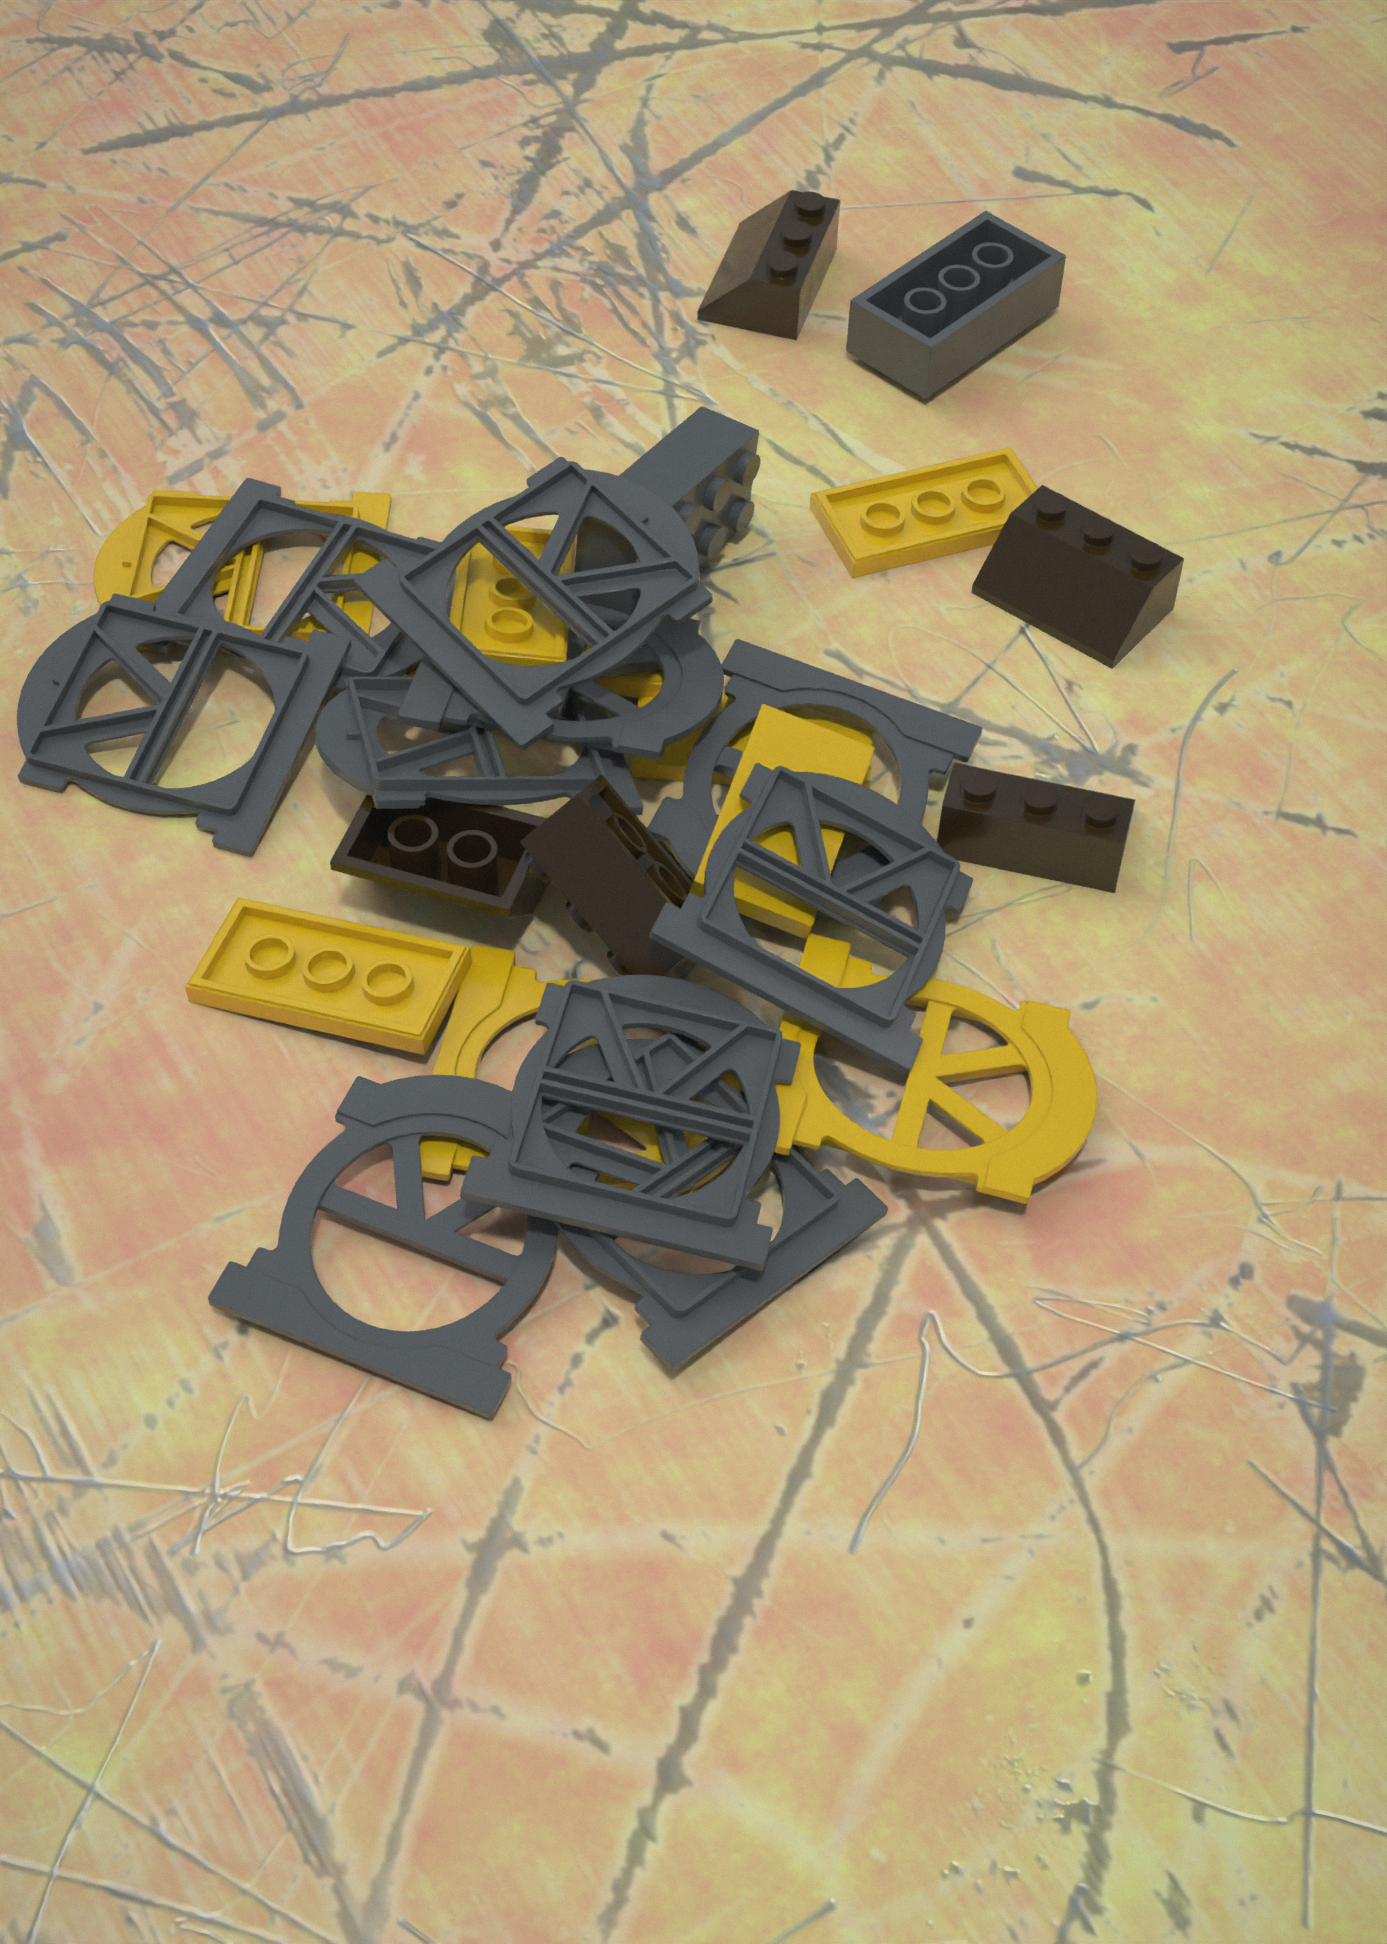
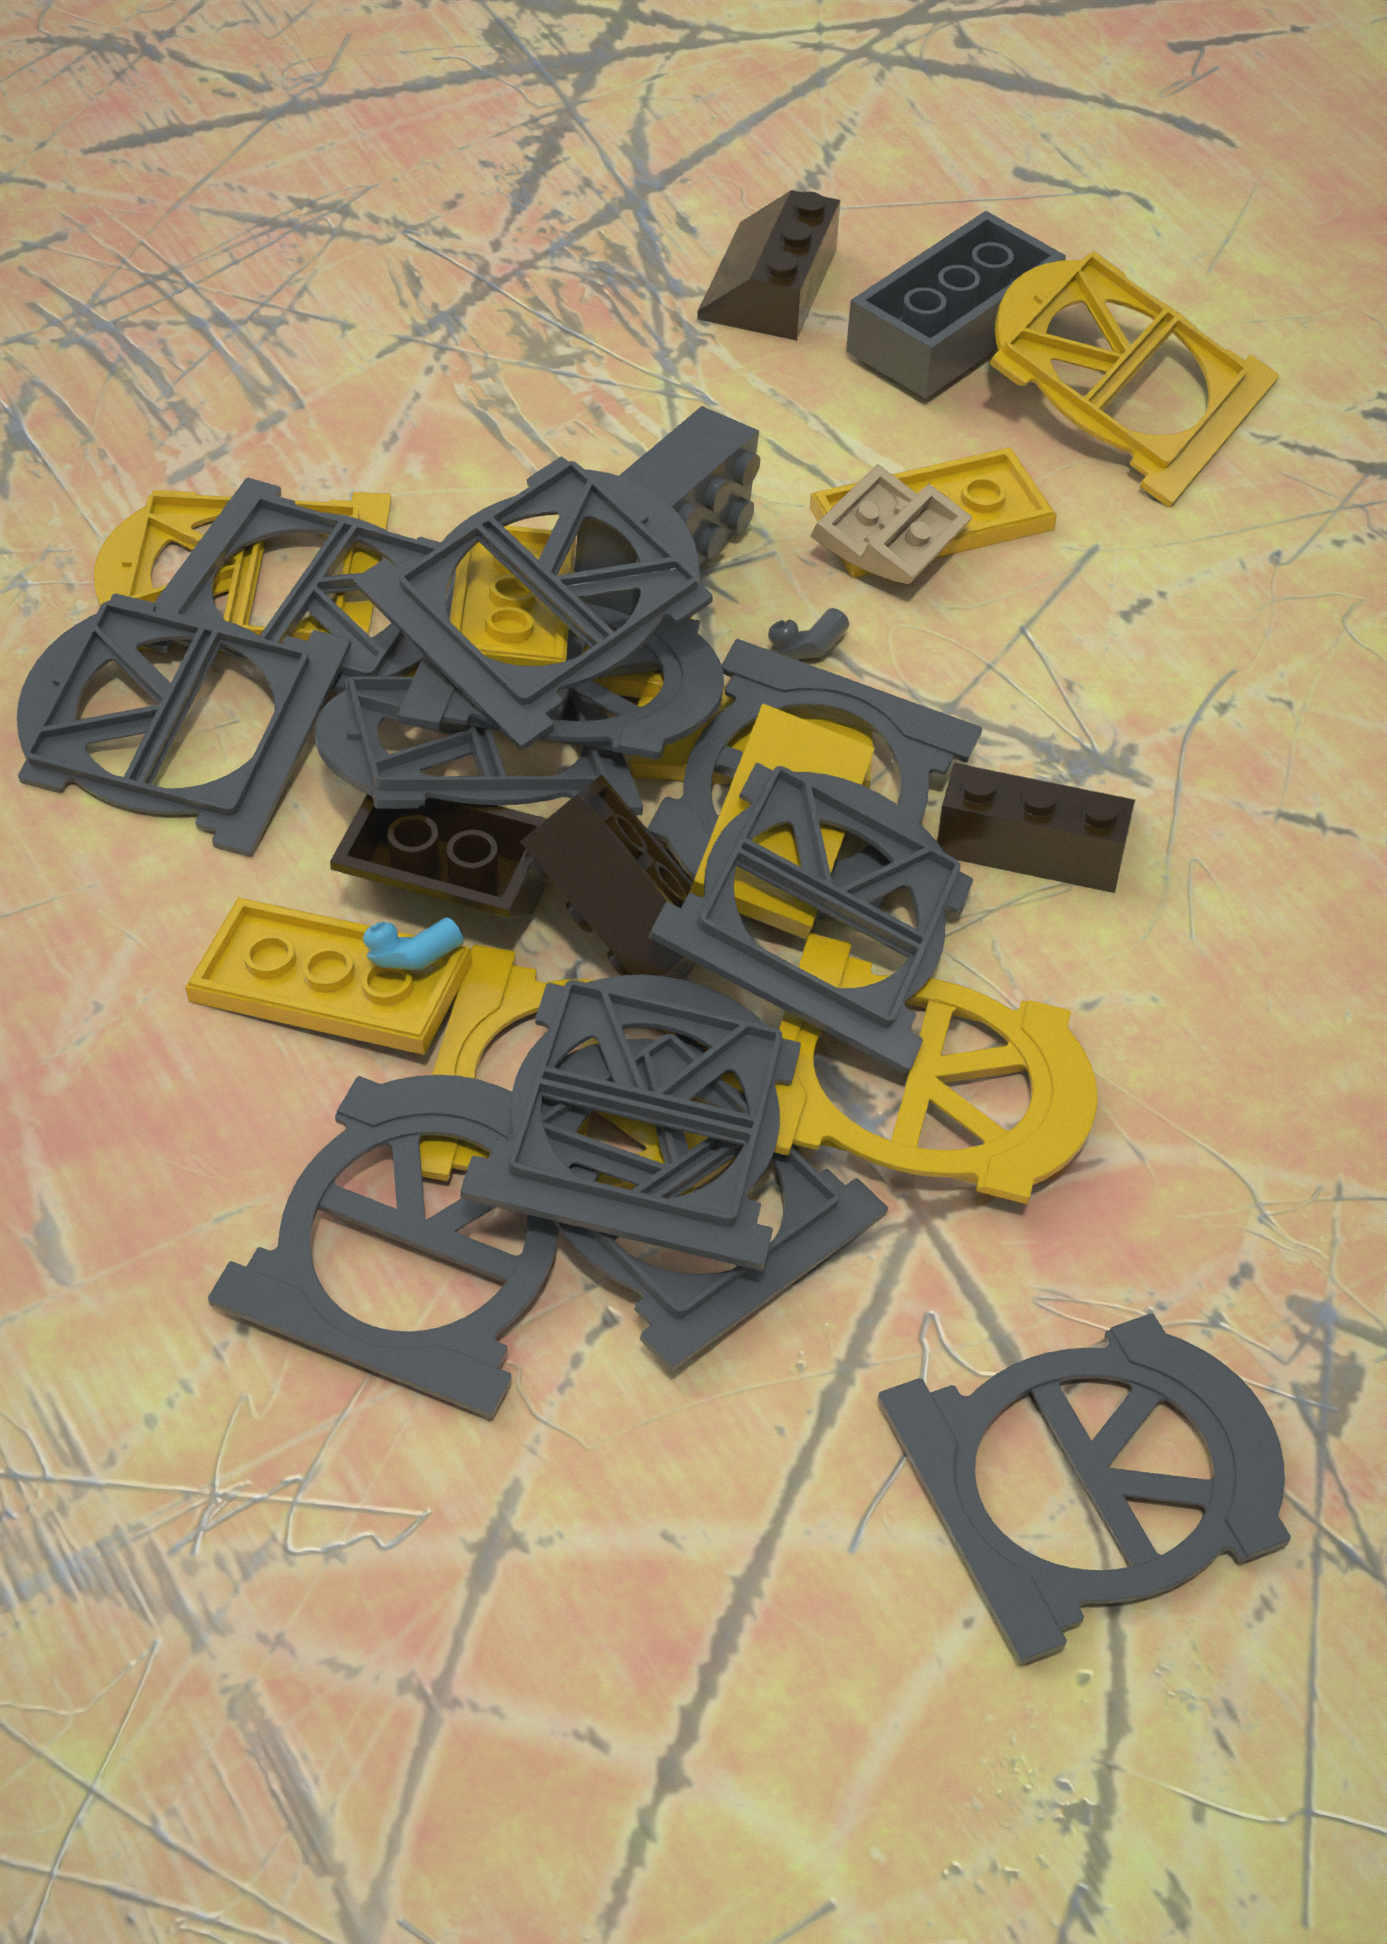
(414, 952): none -> medium azure arm
(808, 643): none -> dark grey arm
(890, 526): none -> tan slope
(1027, 351): none -> yellow window
(1041, 1598): none -> dark grey window
(1079, 576): dark brown slope -> none

